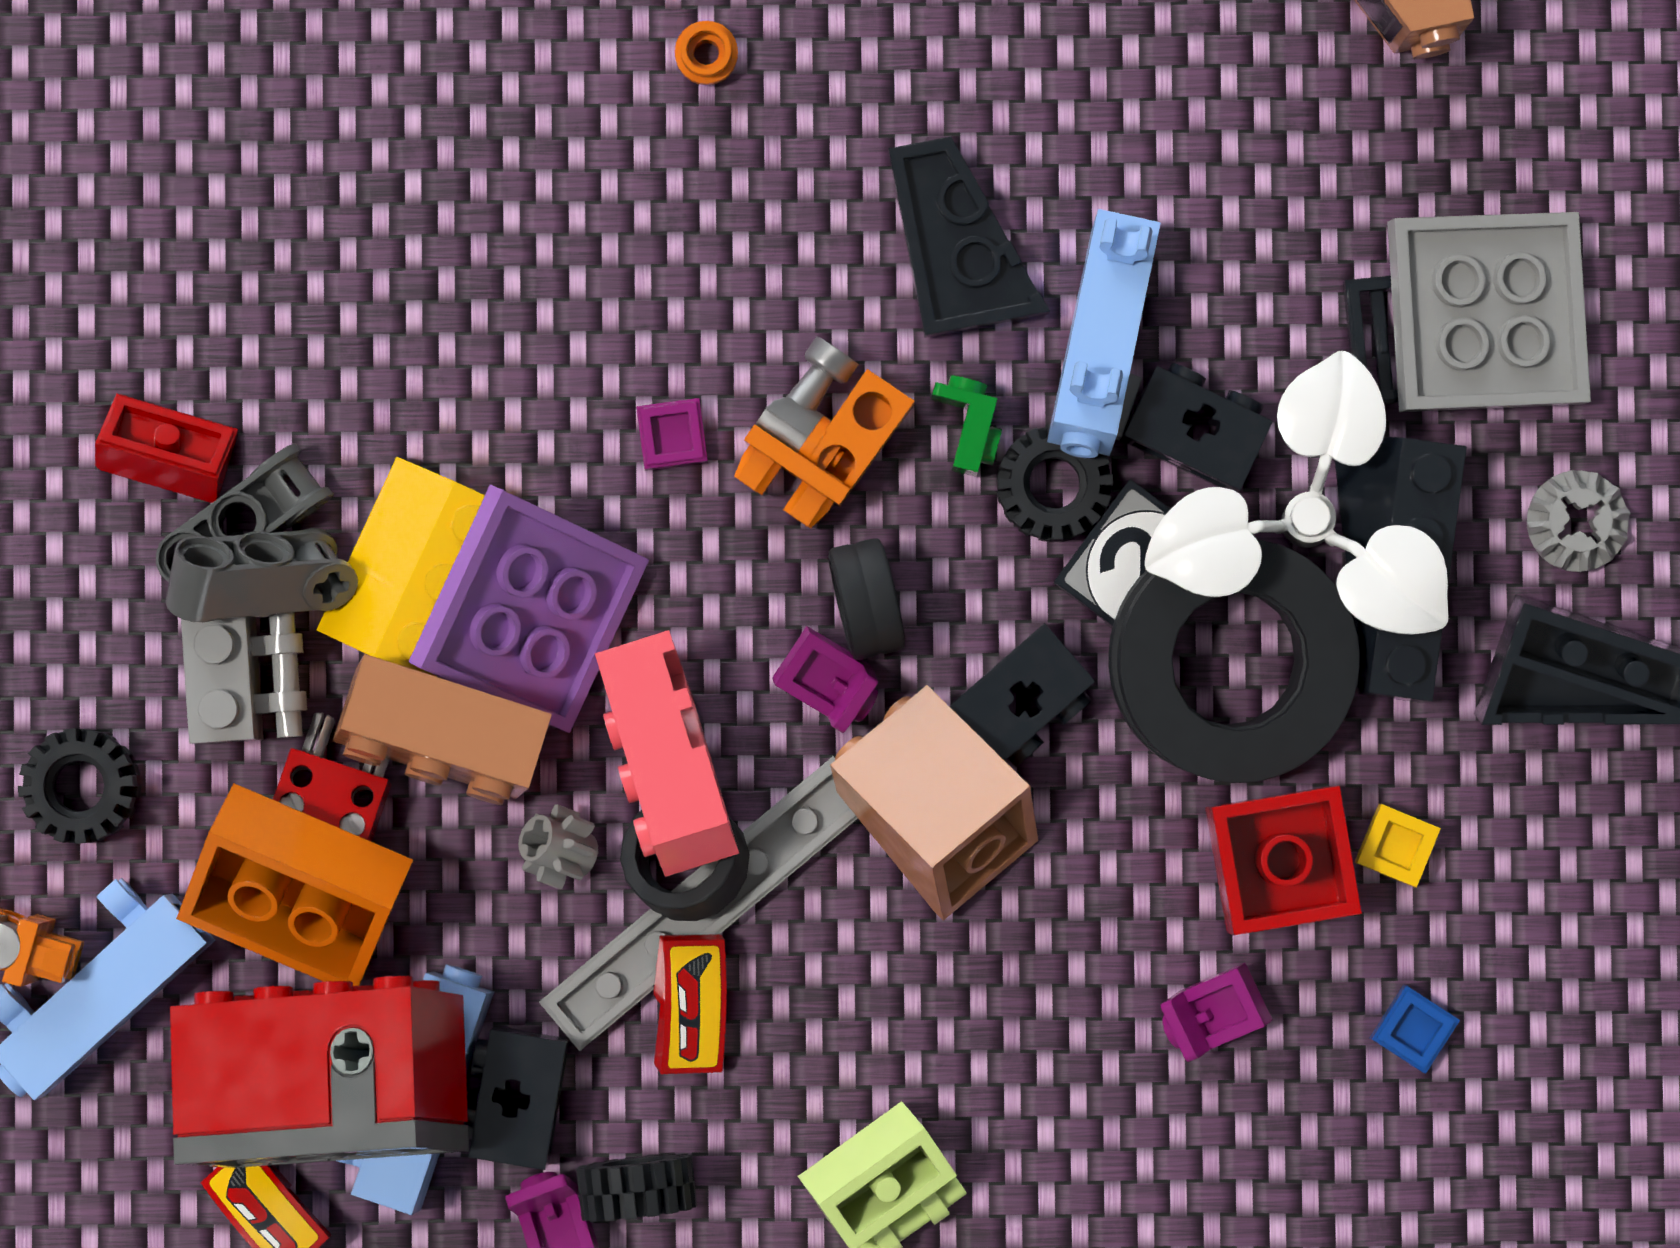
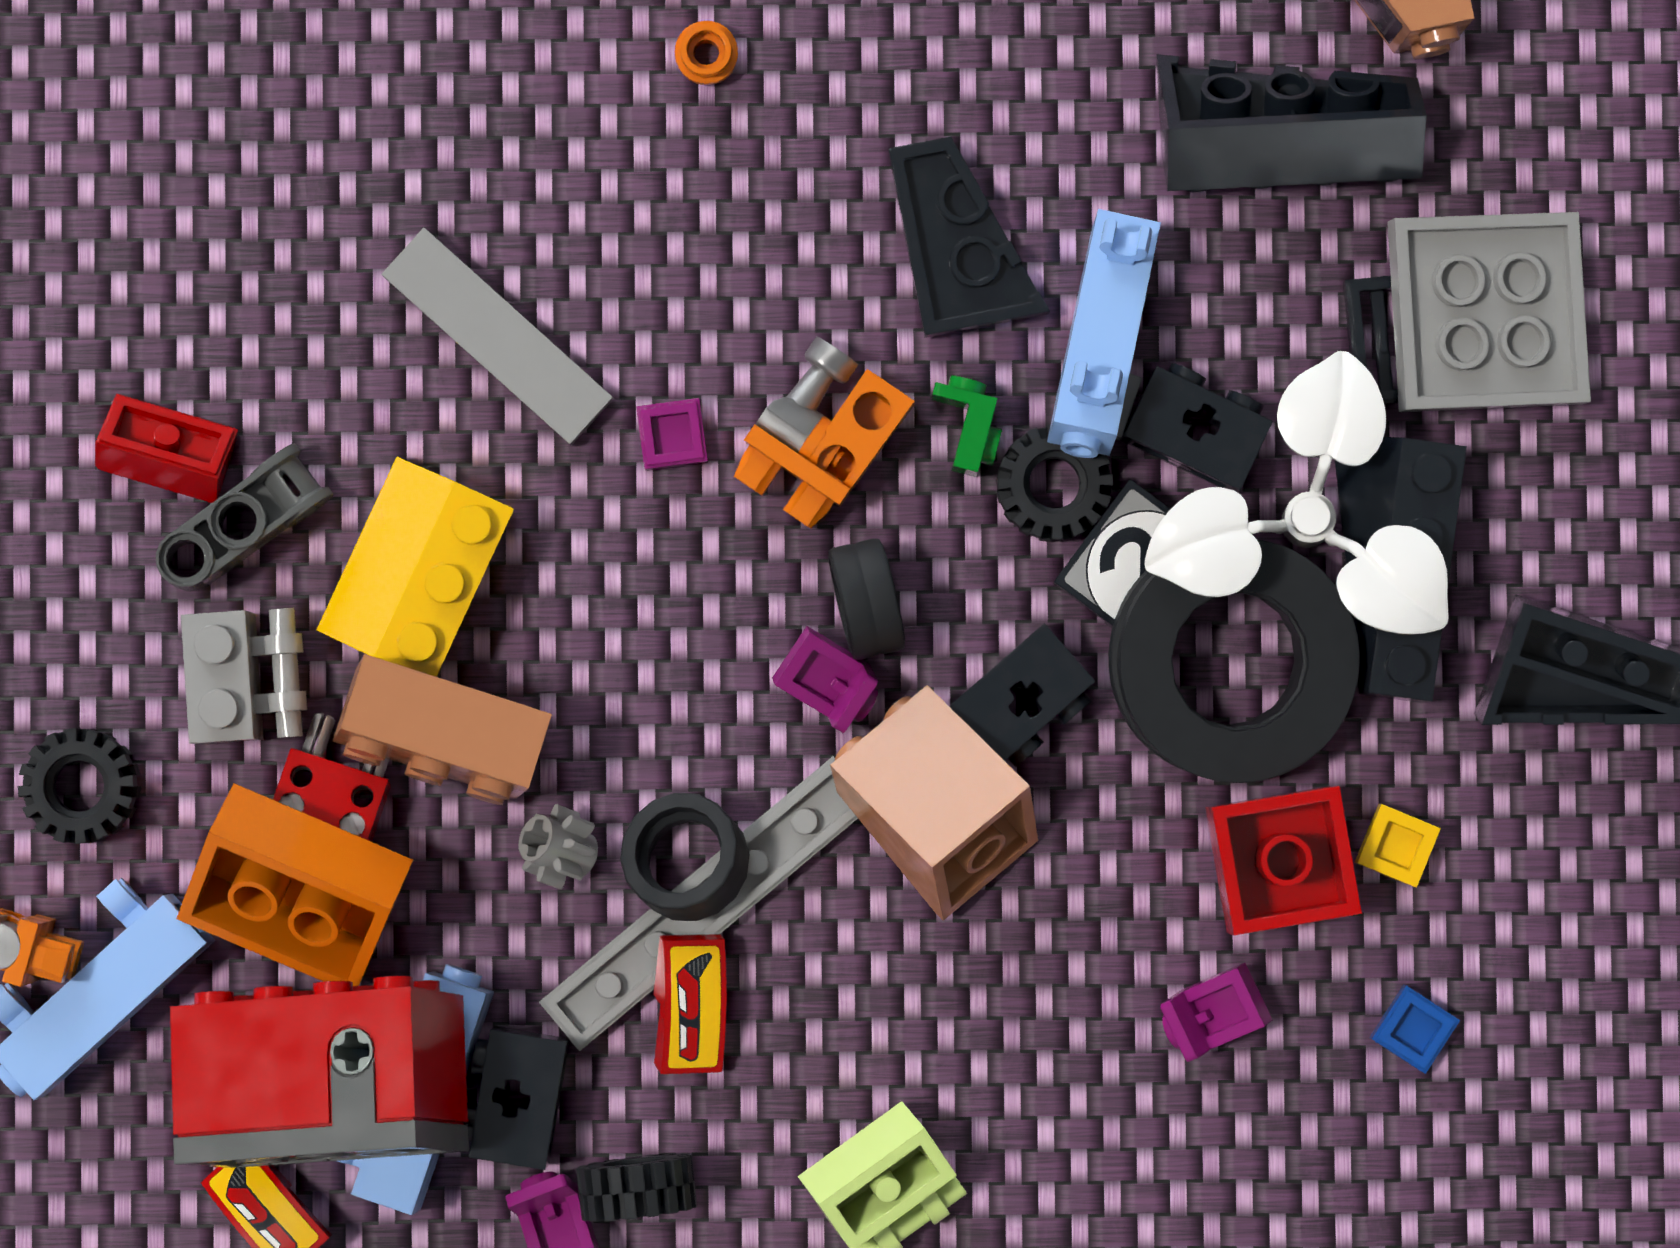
(257, 575): dark grey piece -> none
(497, 336): none -> light grey tile
(528, 607): medium lavender plate -> none
(665, 755): coral wedge -> none
(1286, 127): none -> black wedge
(1548, 516): light grey gear -> none

